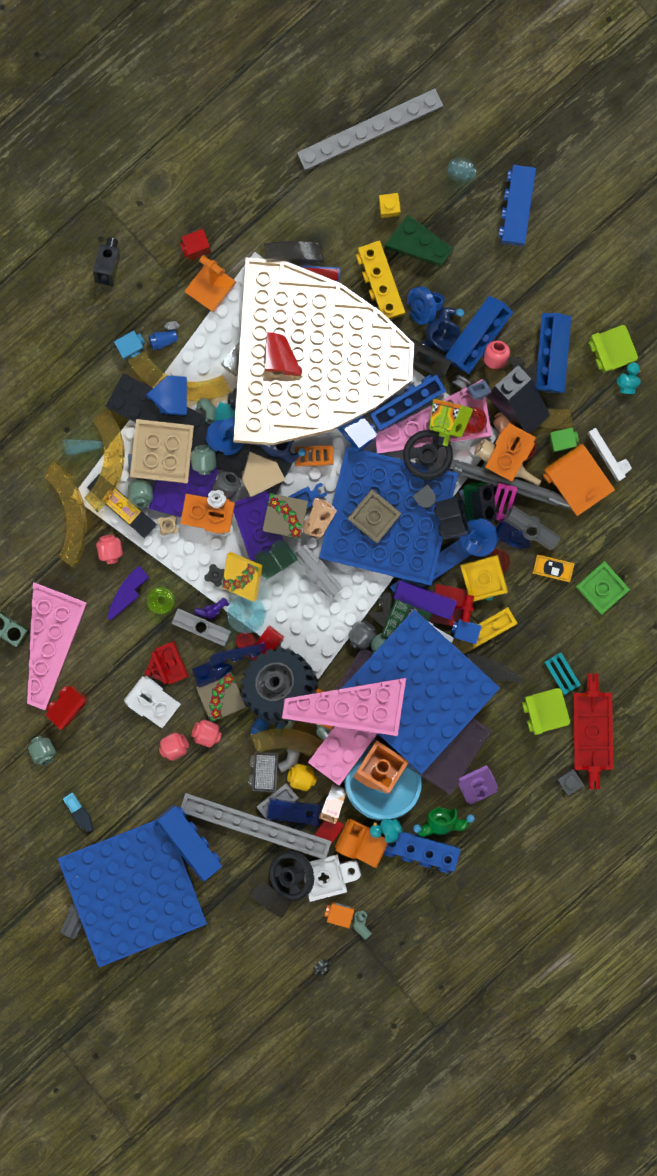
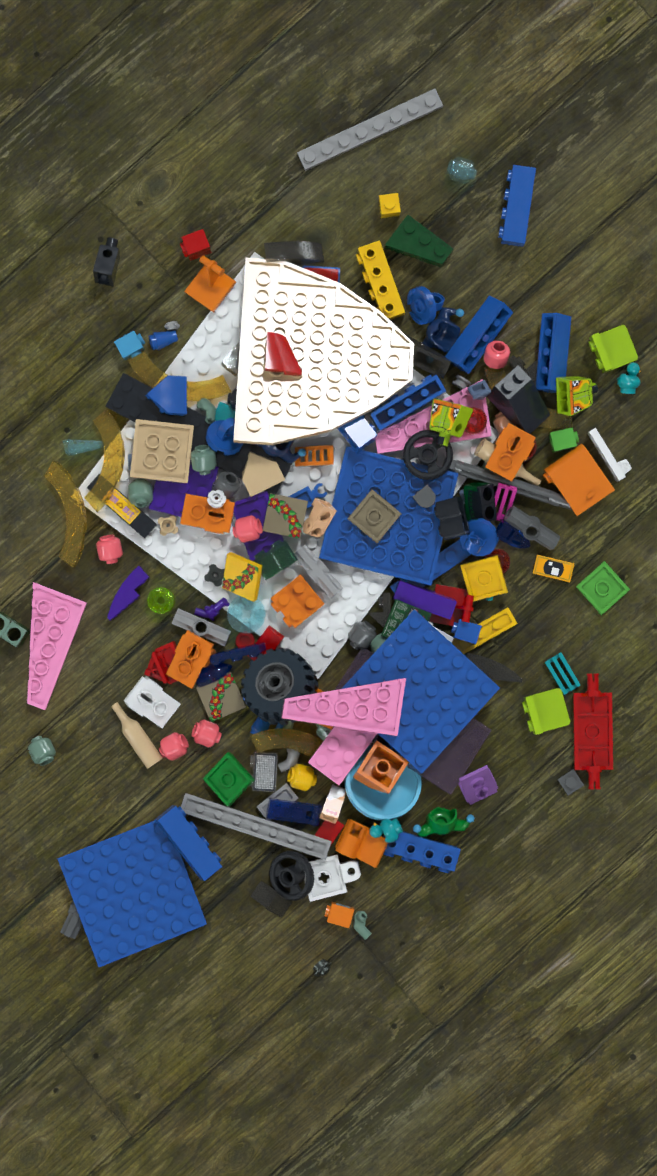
(66, 707): red slope -> none
(79, 813): black piece -> none
(137, 738): none -> tan piece
(187, 664): none -> orange piece
(228, 779): none -> green tile
(247, 529): none -> coral head
(296, 602): none -> orange plate
(574, 394): none -> lime torso

